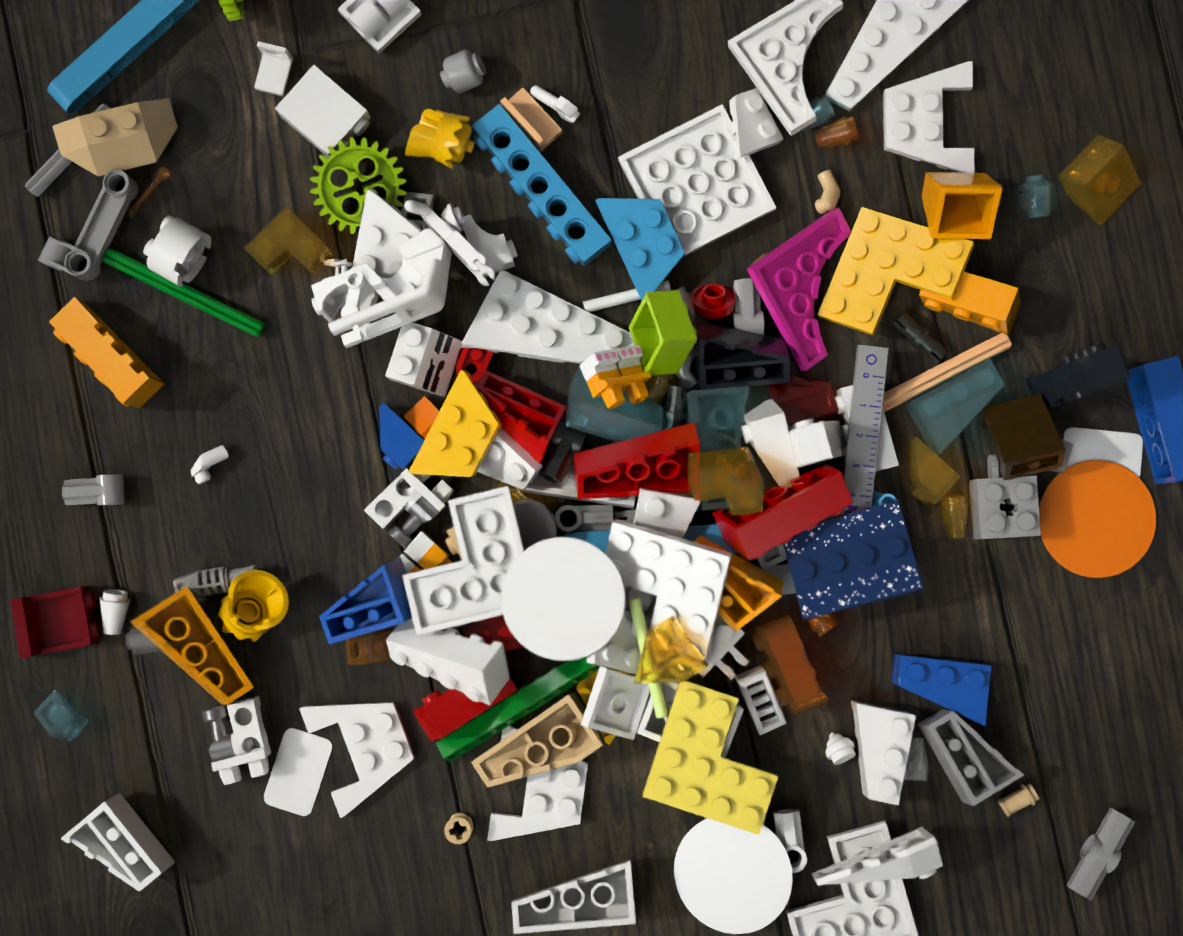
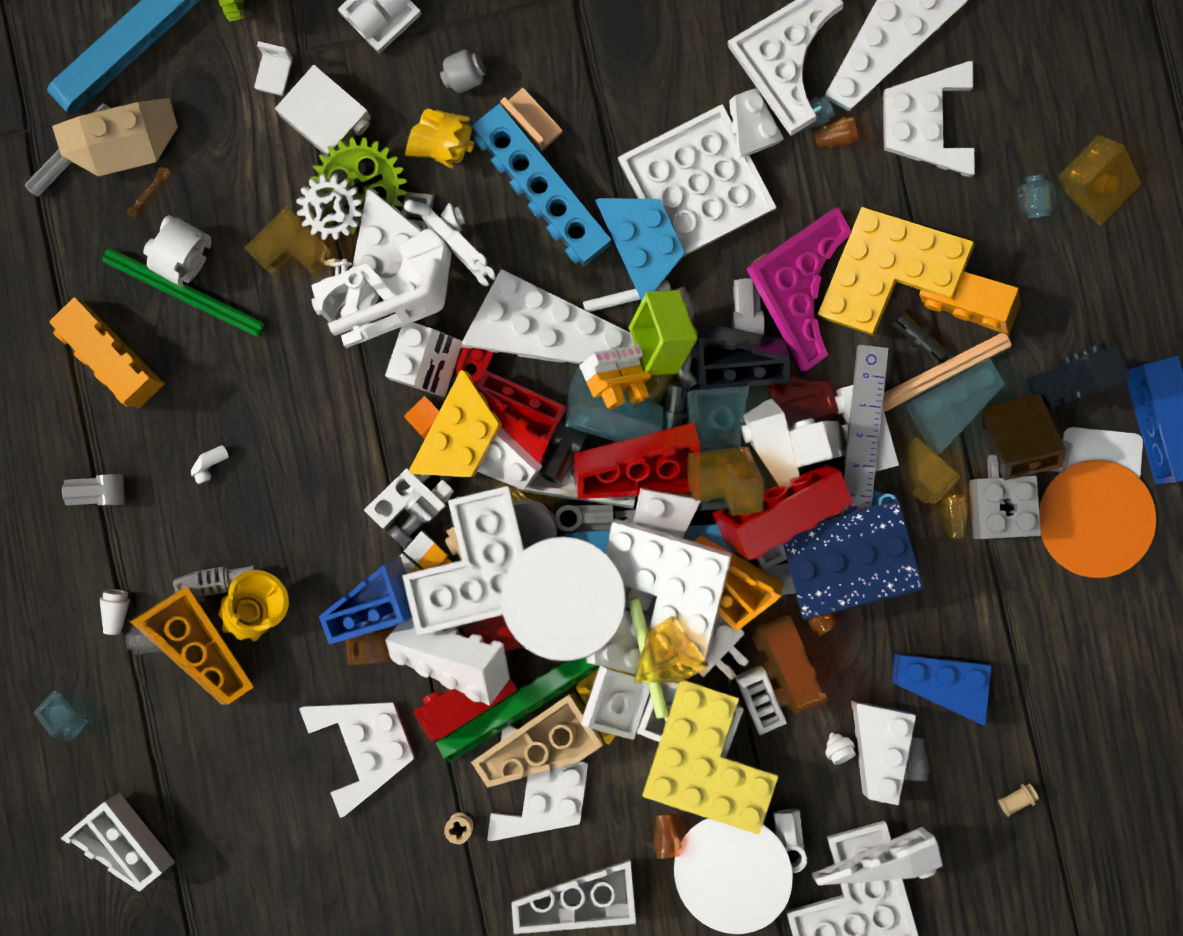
(55, 621): dark red panel -> none
(97, 231): light grey piece -> none
(245, 745): white hips -> none
(297, 772): white sticker -> none
(319, 201): none -> white gear
(397, 439): blue slope -> none
(494, 248): white arch -> none
(561, 105): white bar -> none
(666, 837): none -> clear orange cone
(713, 301): red plate -> none
(830, 194): tan arm -> none
(960, 204): light orange slope -> none
(966, 758): light grey wedge -> none
(1100, 854): light grey piece -> none

